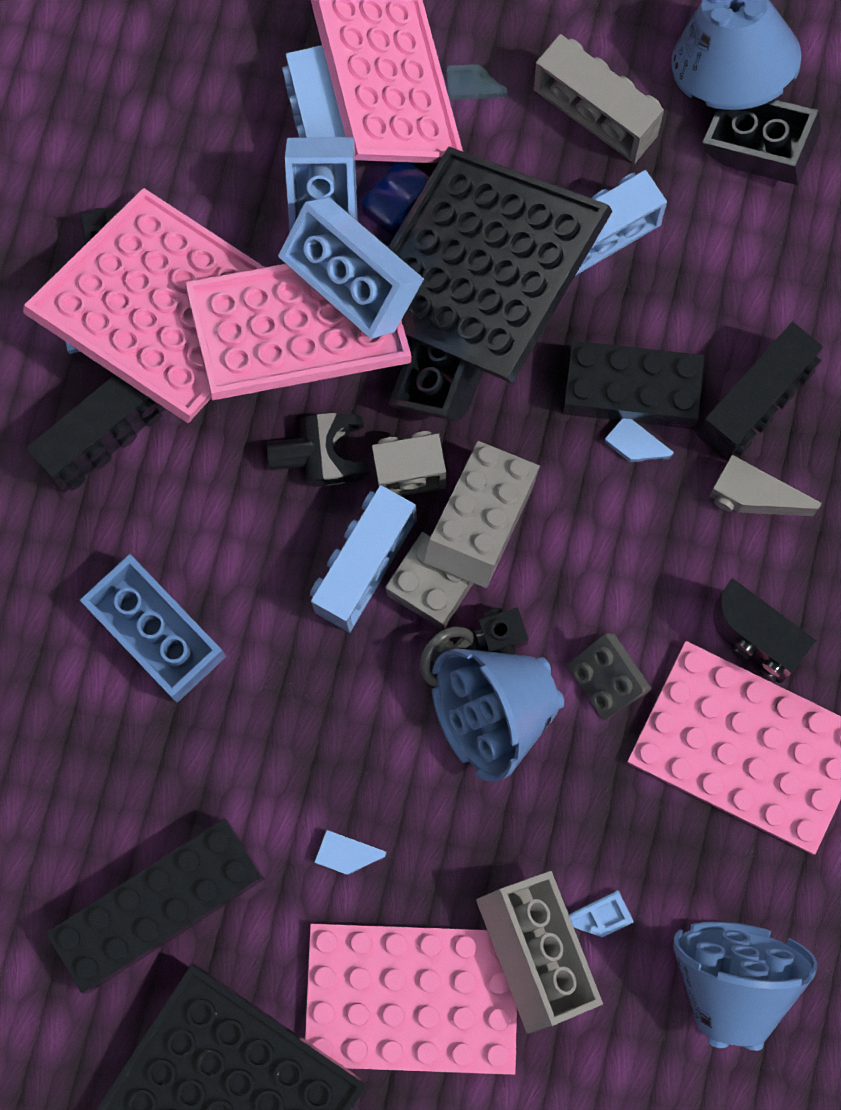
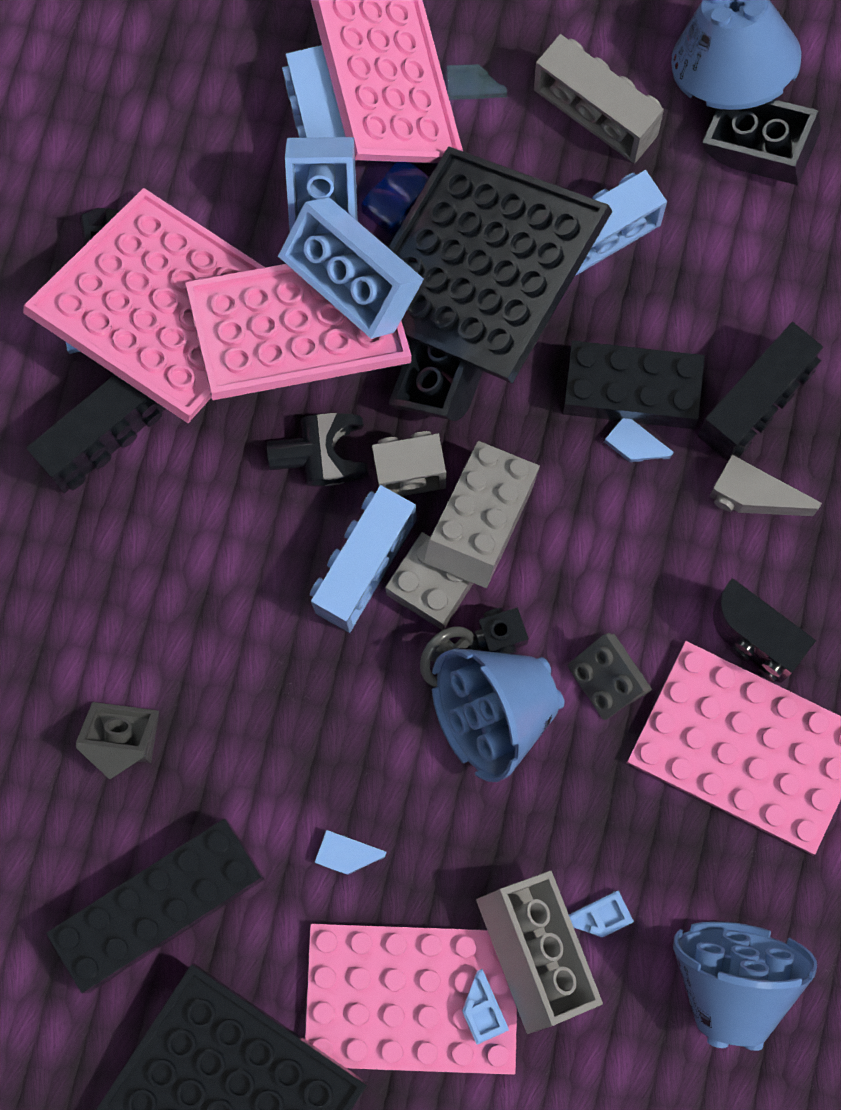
(117, 736): none -> dark grey slope
(153, 628): medium blue brick -> none
(483, 1011): none -> light blue tile

